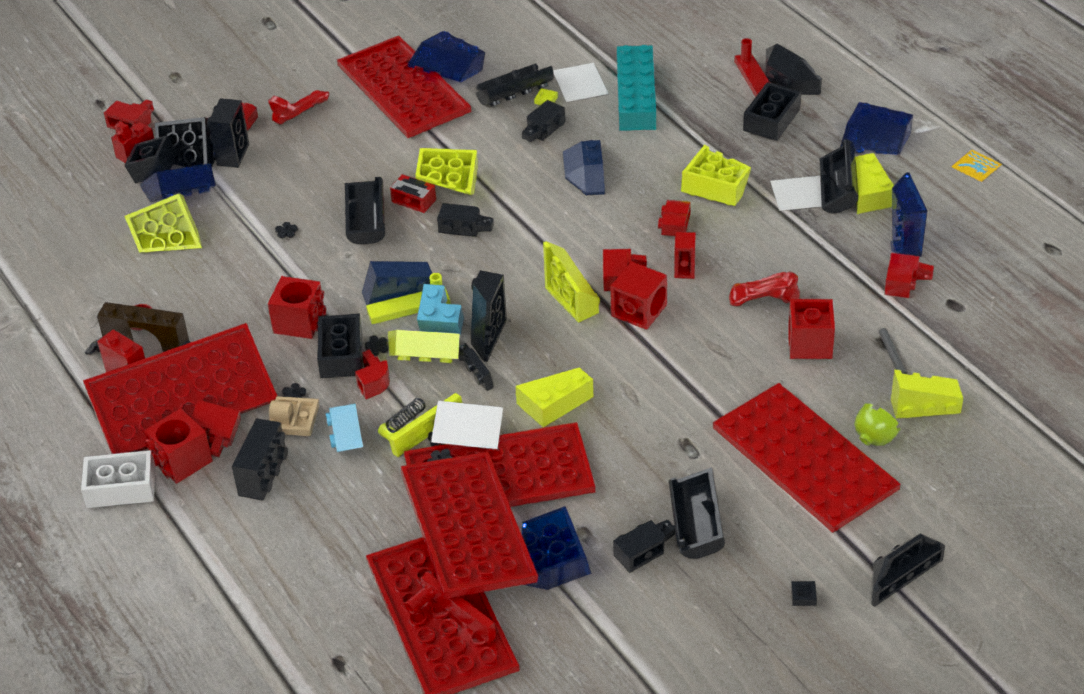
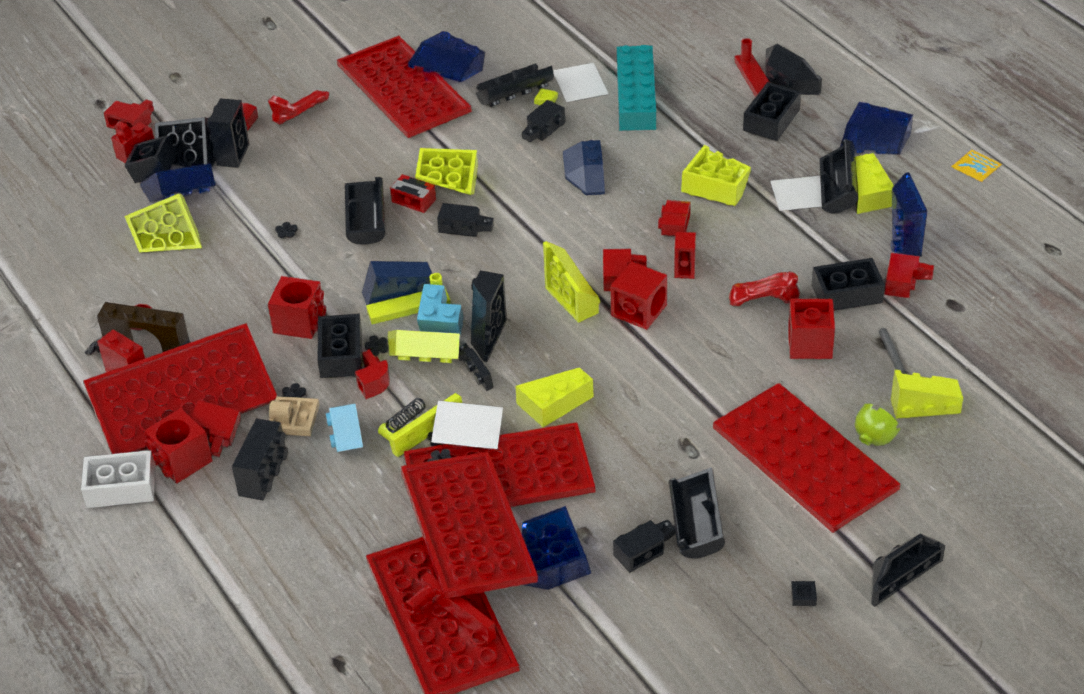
(849, 283): none -> black brick

